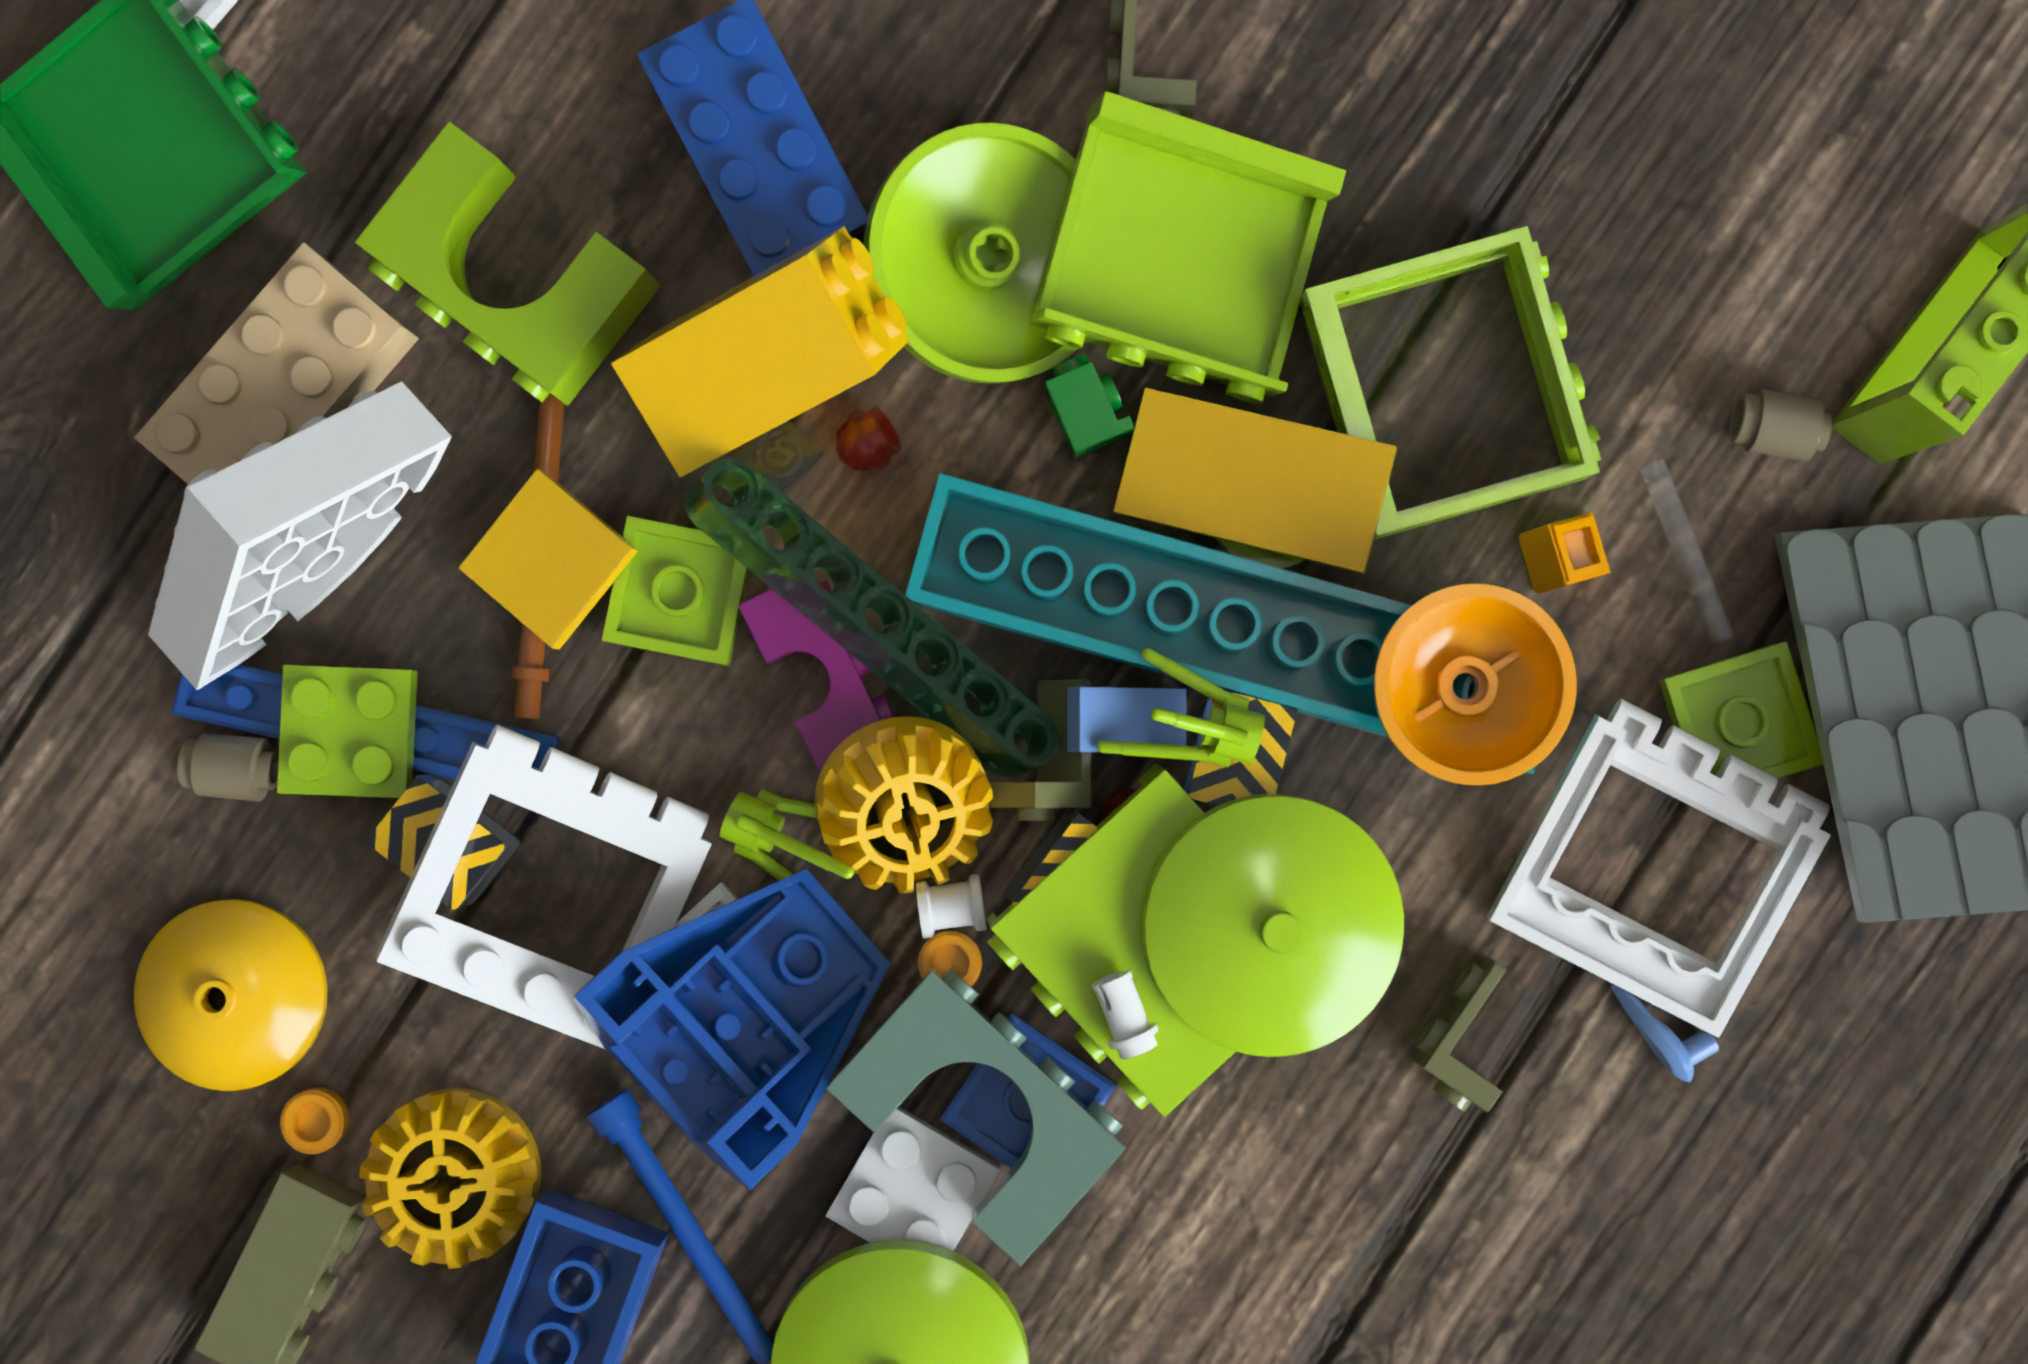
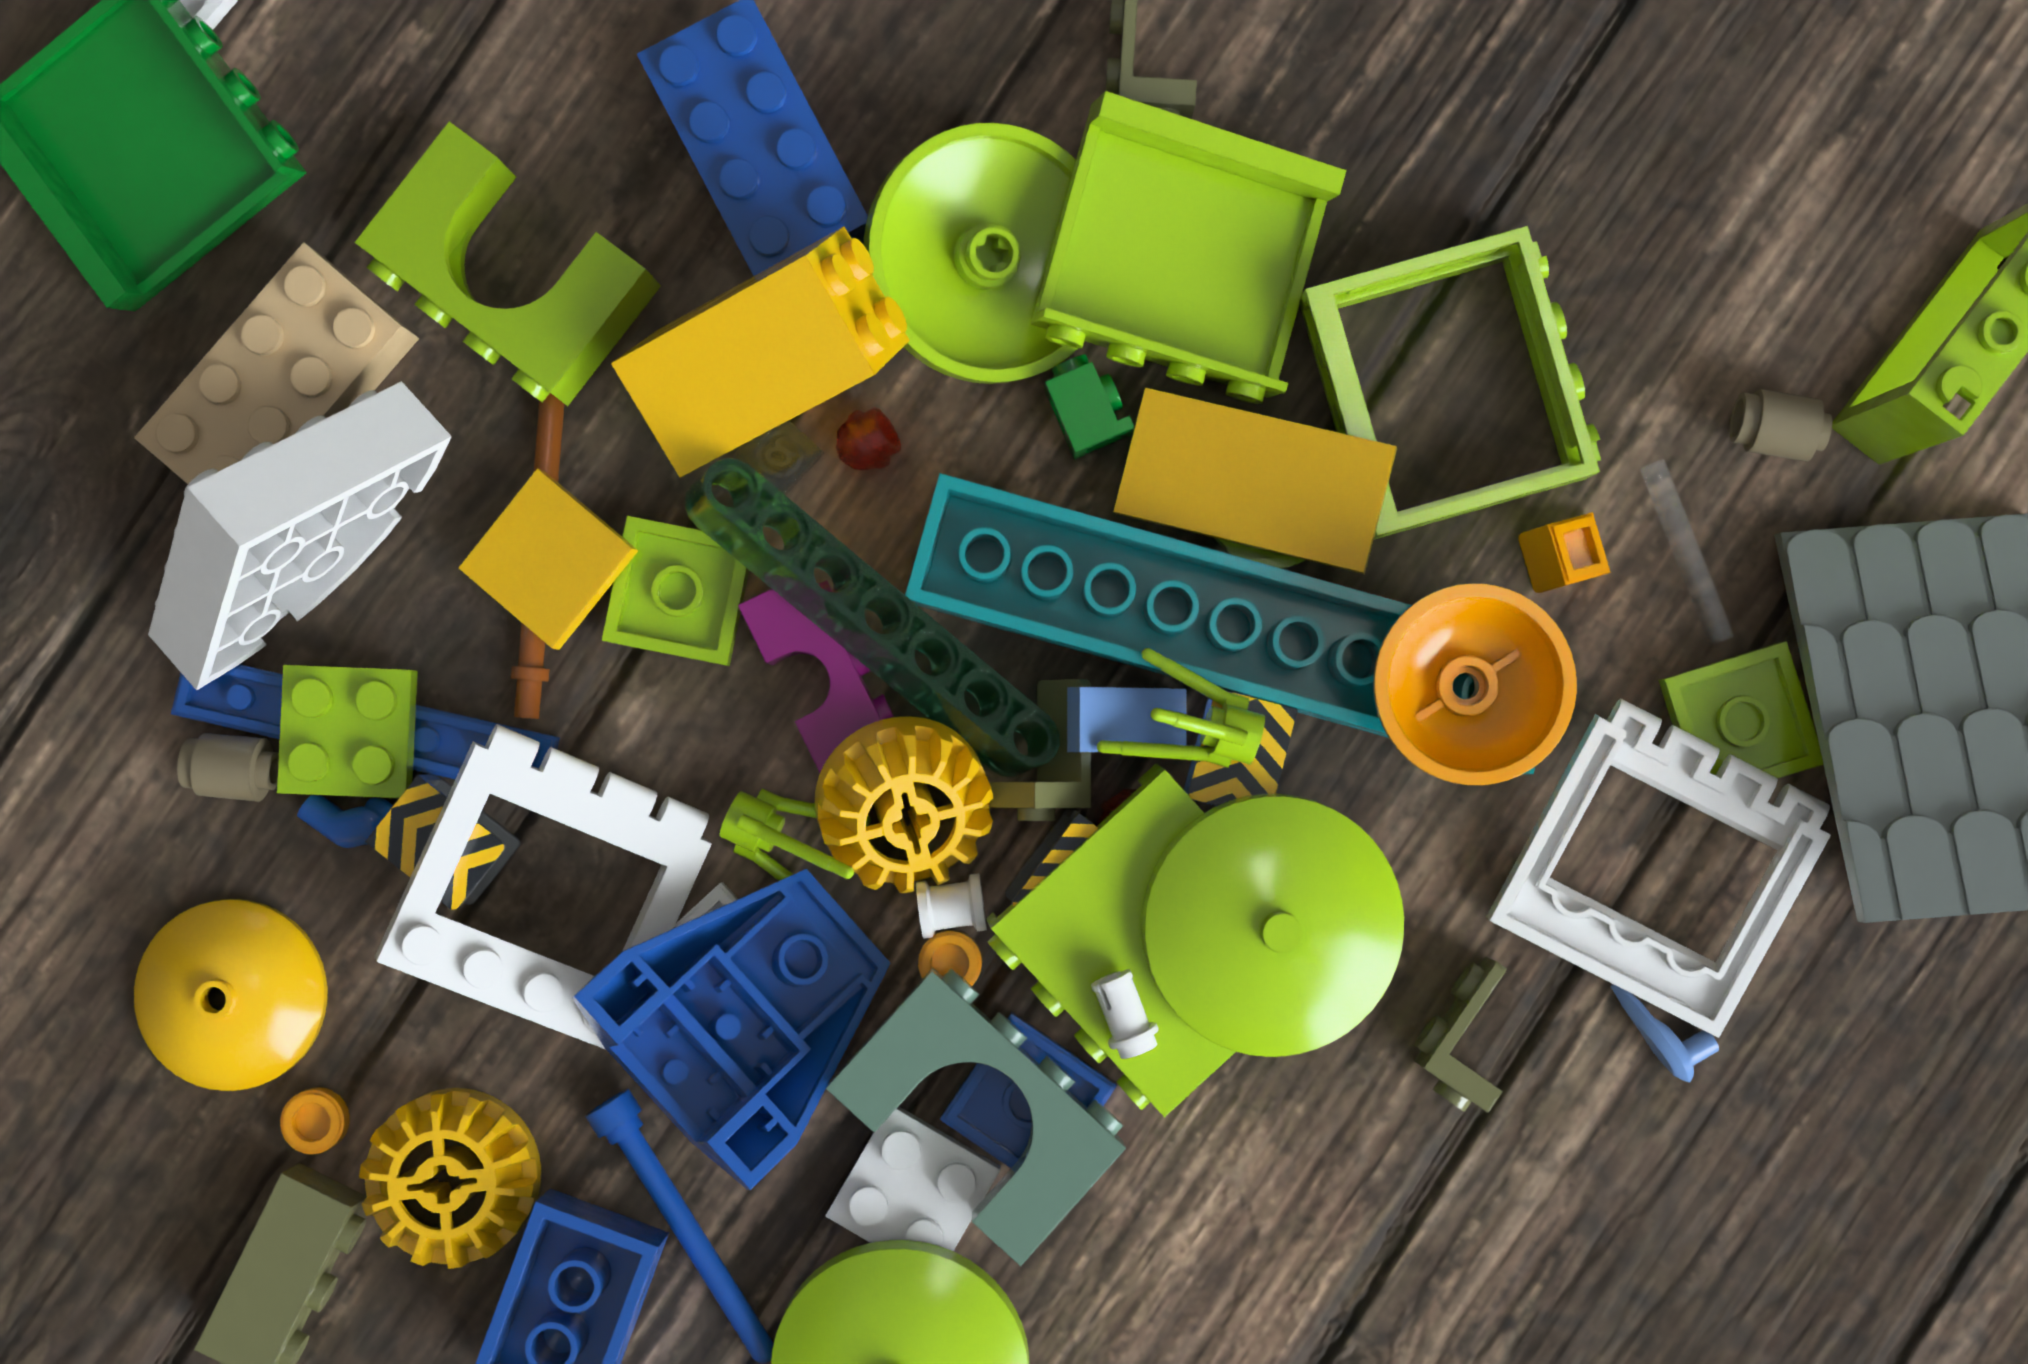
(344, 827): none -> blue arm

